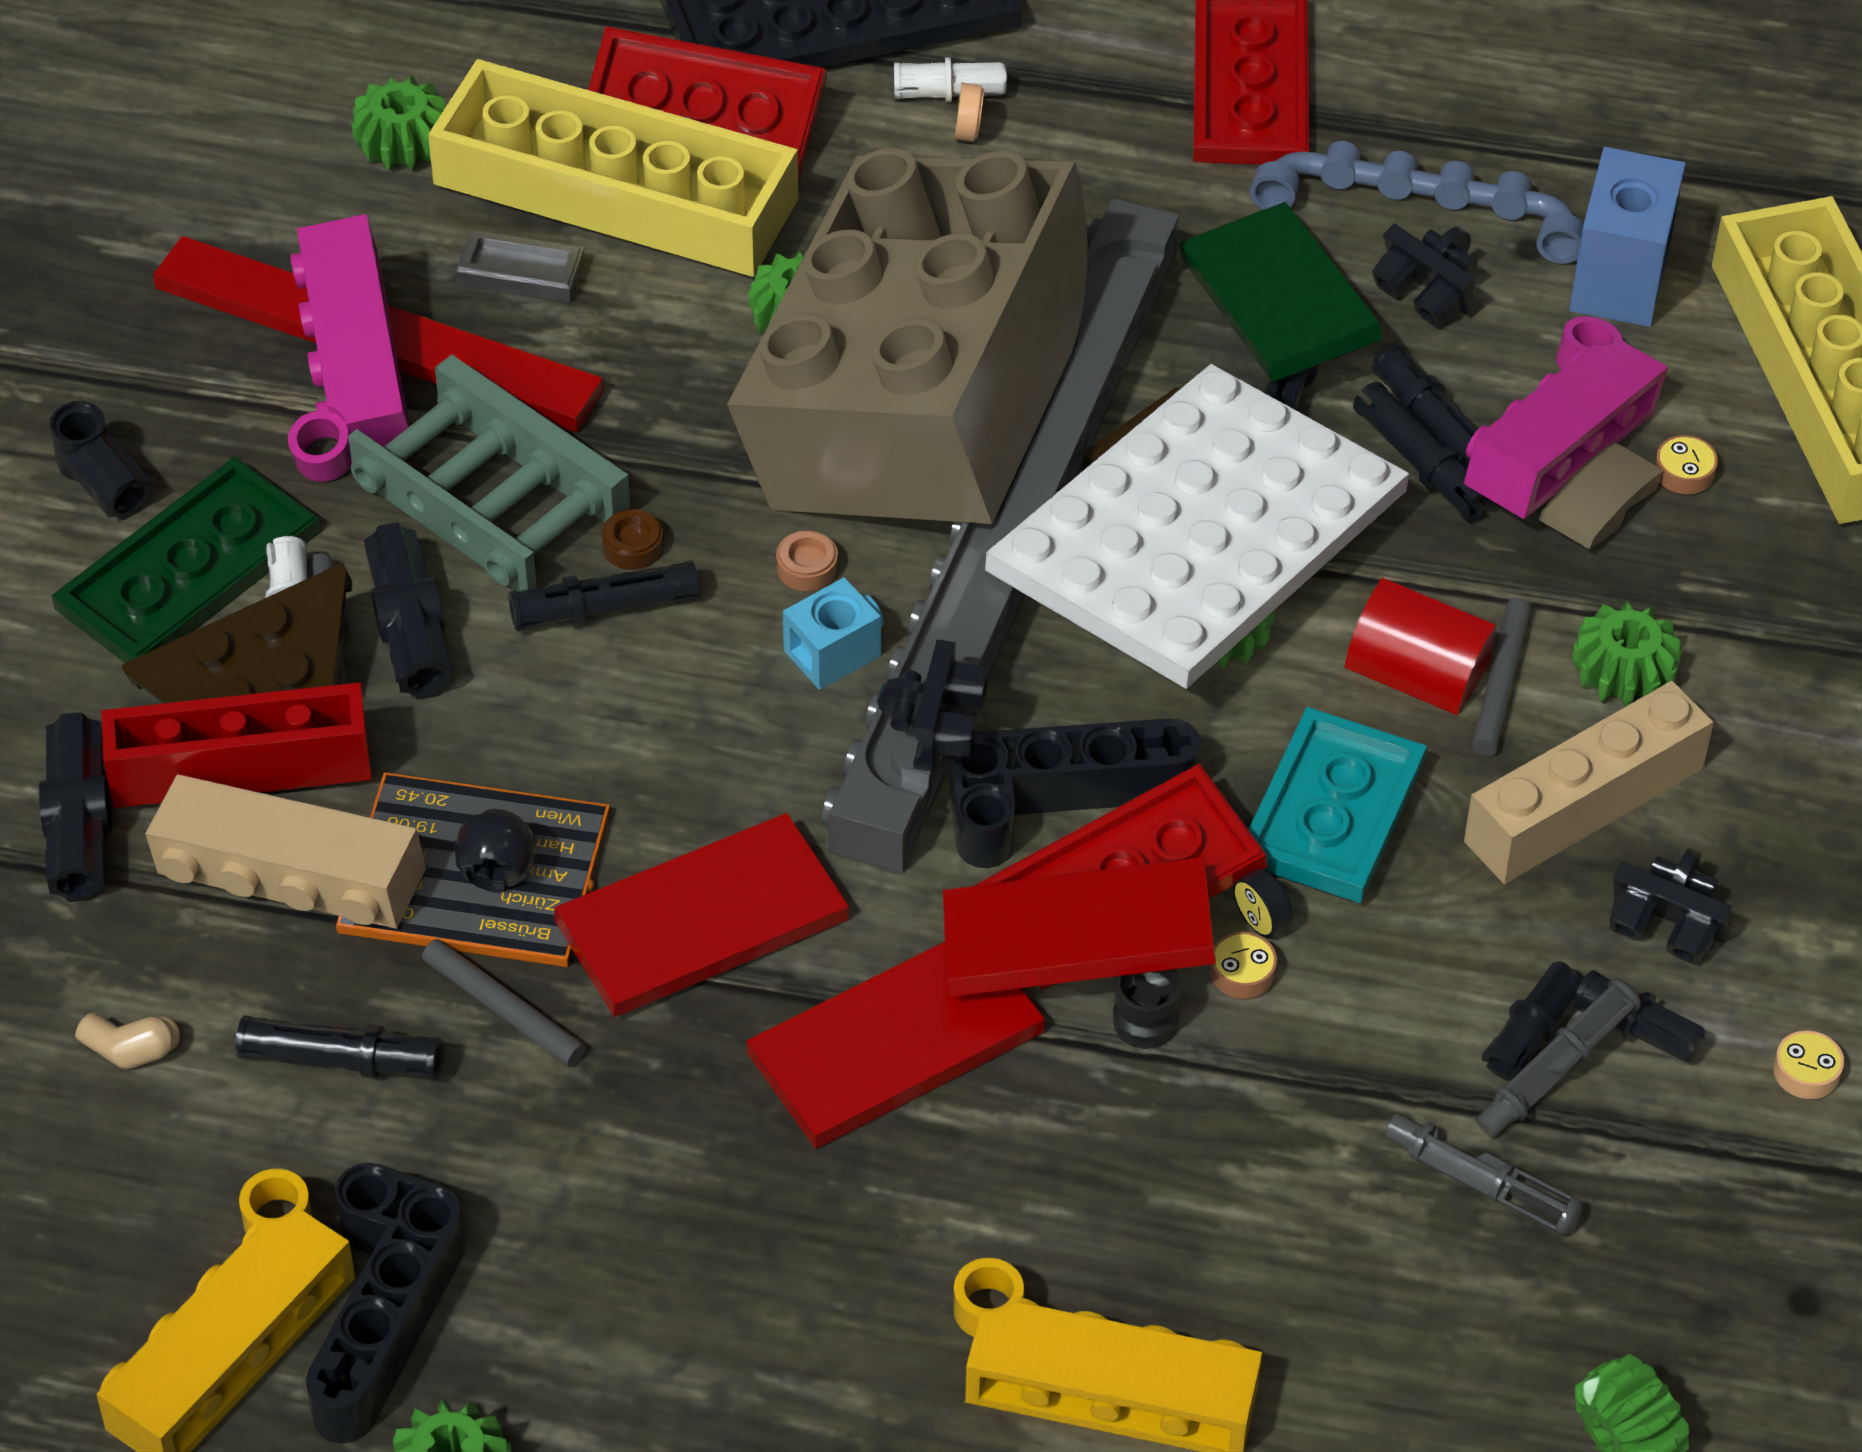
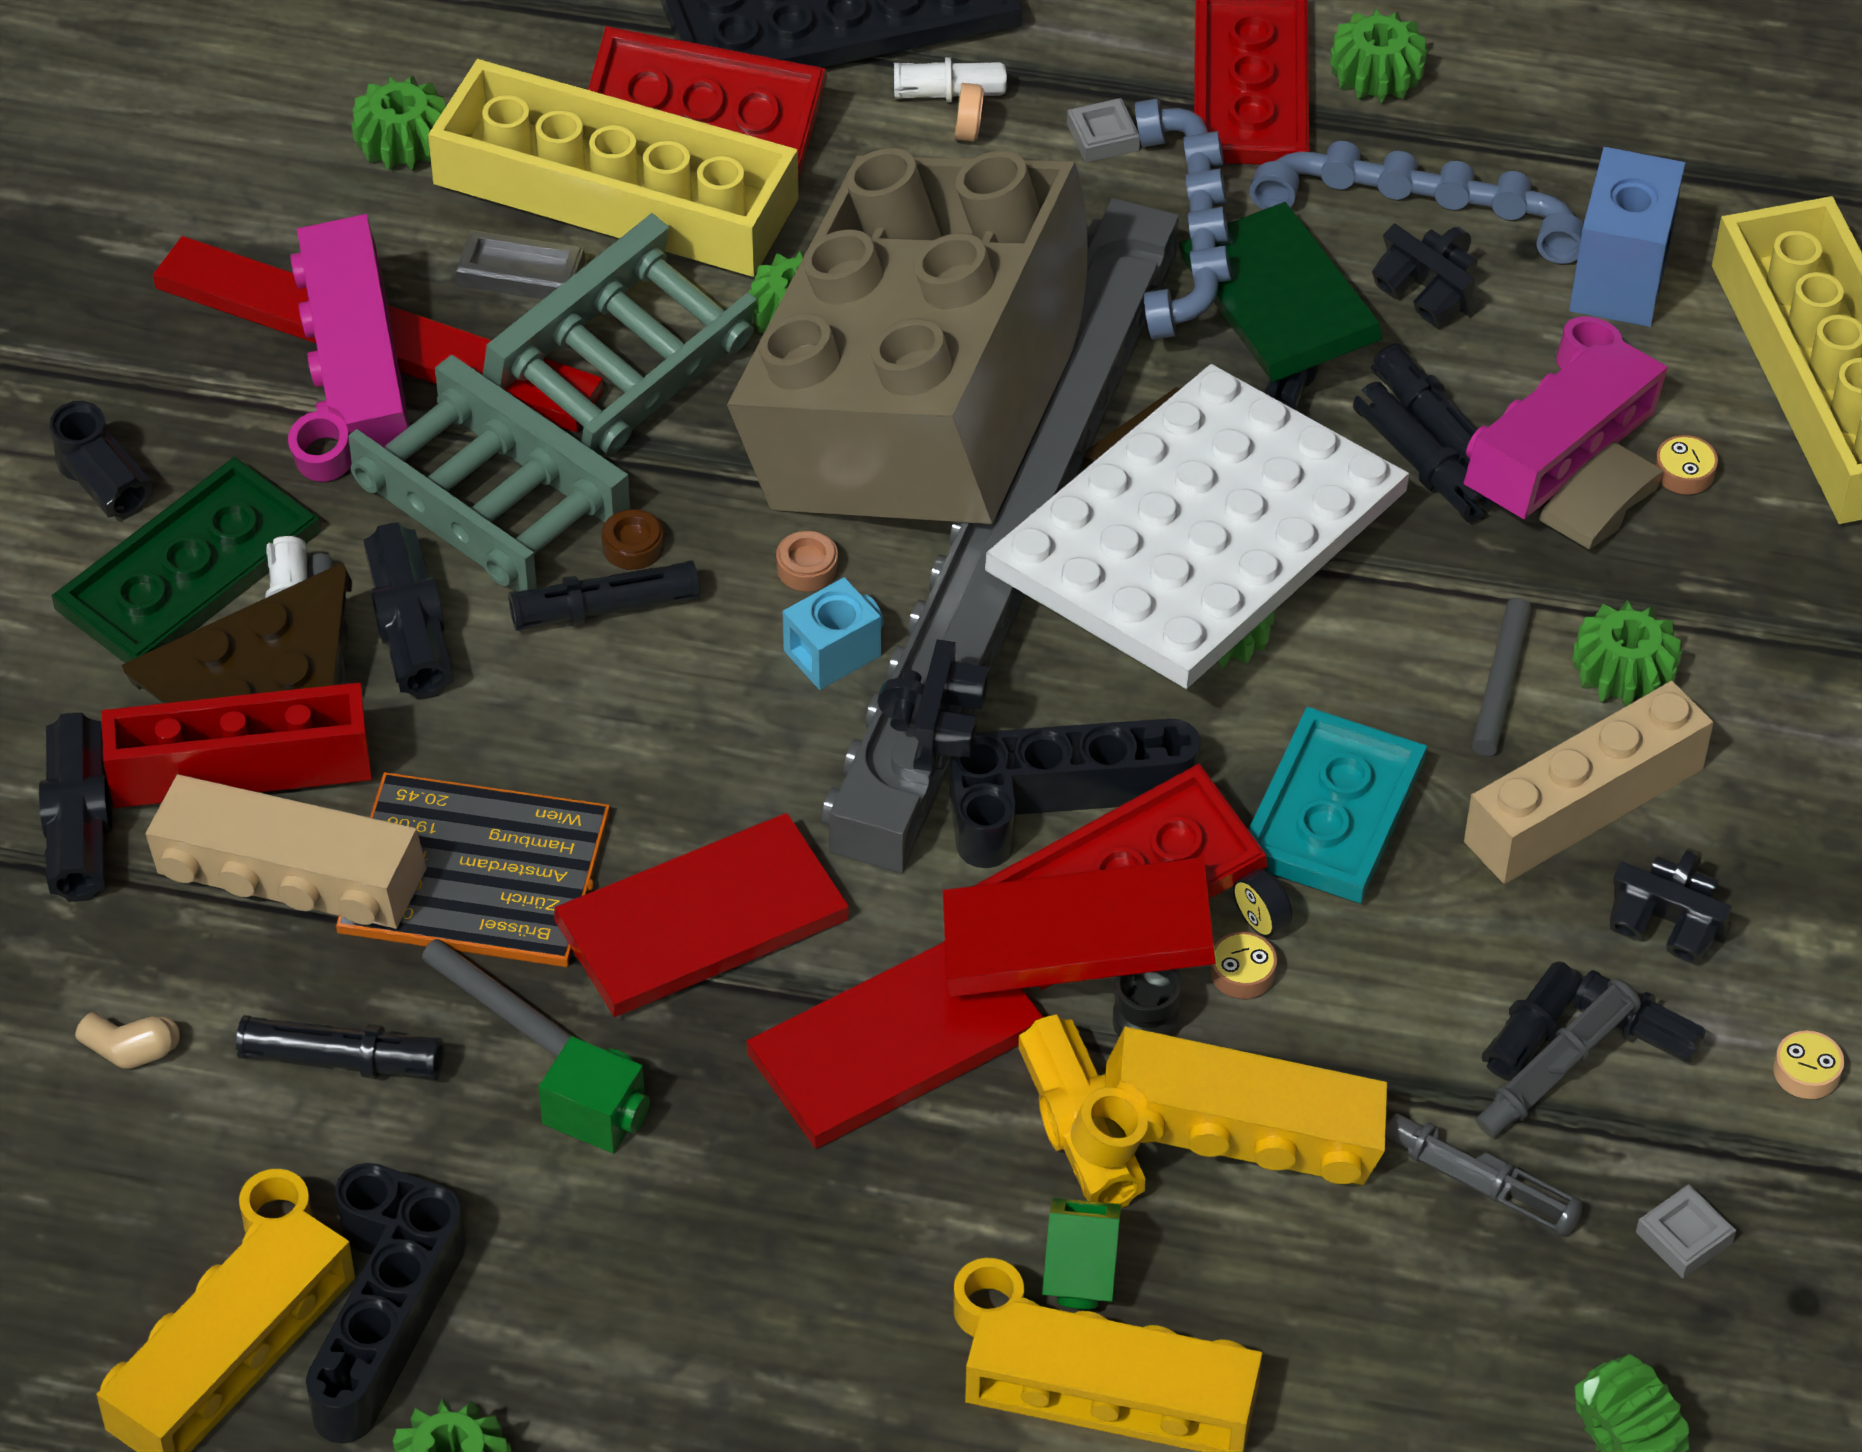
(495, 850): black piece -> none
(594, 1094): none -> green brick
(603, 288): none -> sand green fence
(1063, 1080): none -> yellow piece
(1081, 1252): none -> green brick
(1103, 130): none -> light grey tile
(1206, 224): none -> sand blue bar
(1233, 1108): none -> yellow hinge
(1378, 55): none -> bright green gear
(1420, 646): red brick -> none
(1685, 1231): none -> light grey tile

